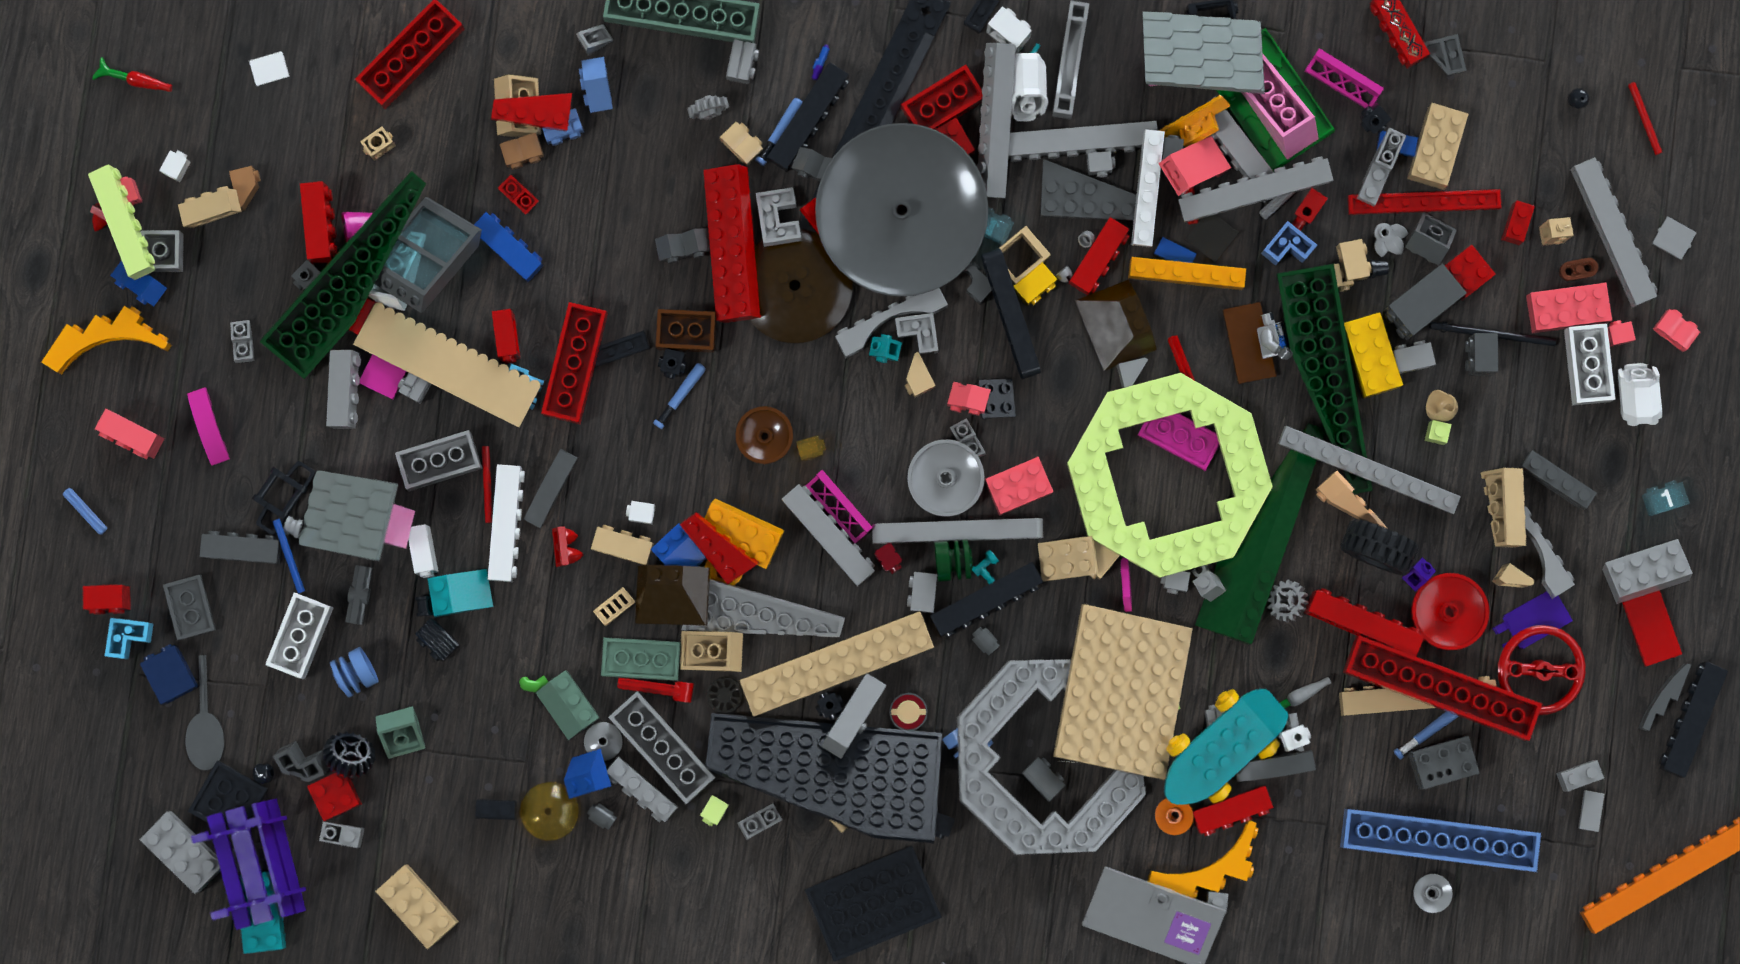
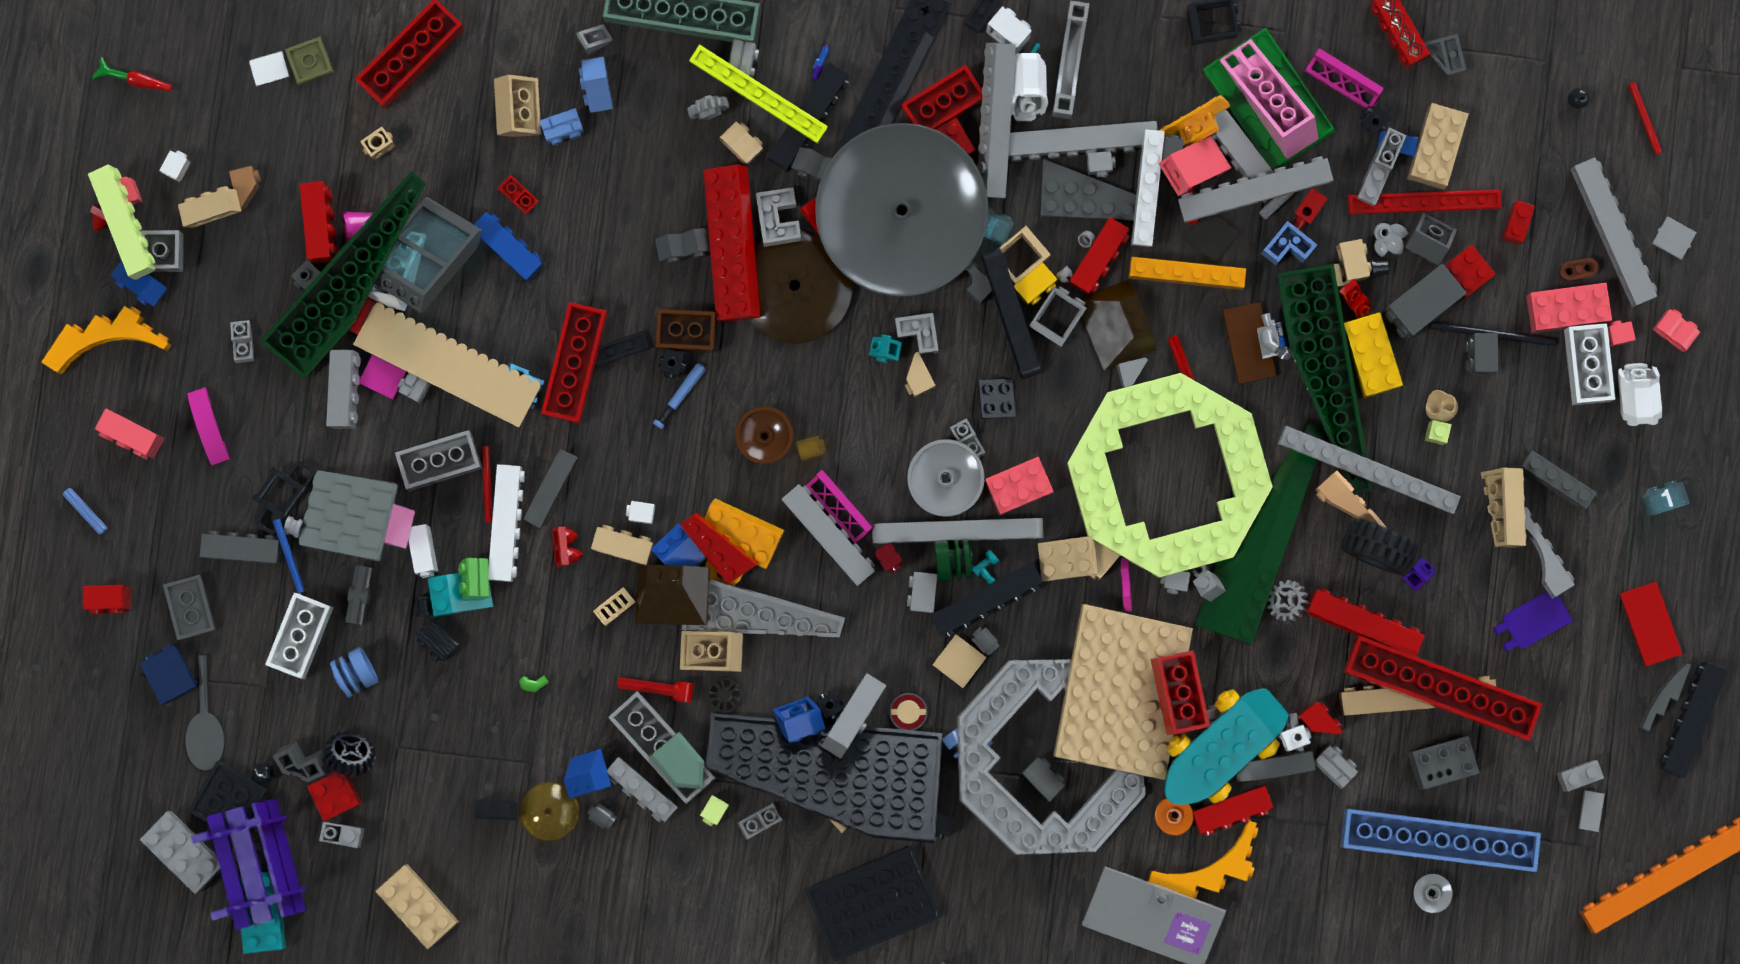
(121, 634): medium azure brick -> none
(309, 61): none -> olive tile
(400, 732): sand green slope -> none
(474, 578): none -> bright green brick
(506, 335): red window -> none
(522, 150): medium nougat brick -> none
(535, 111): red wing -> none
(567, 705): sand green slope -> none
(607, 731): light grey dish -> none
(640, 659): sand green tile -> none
(680, 763): none -> sand green tile
(758, 94): none -> neon yellow plate
(782, 125): medium blue piece -> none
(799, 719): none -> blue slope
(836, 664): tan brick -> none
(854, 339): light grey arch -> none
(959, 661): none -> tan tile
(968, 397): coral brick -> none
(1046, 331): none -> light grey window
(1173, 252): blue tile -> none
(1180, 692): none -> red brick
(1181, 439): dark pink tile -> none
(1203, 52): light grey piece -> none
(1217, 899): light grey brick -> none
(1304, 693): light grey piece -> none
(1317, 719): none -> red slope
(1335, 766): none -> light grey brick
(1355, 299): none -> red slope
(1414, 357): light grey brick -> none
(1427, 732): medium blue piece -> none
(1450, 611): red dish -> none
(1512, 577): tan tile -> none
(1556, 231): tan head -> none
(1577, 674): red piece -> none
(1647, 571): light grey brick -> none

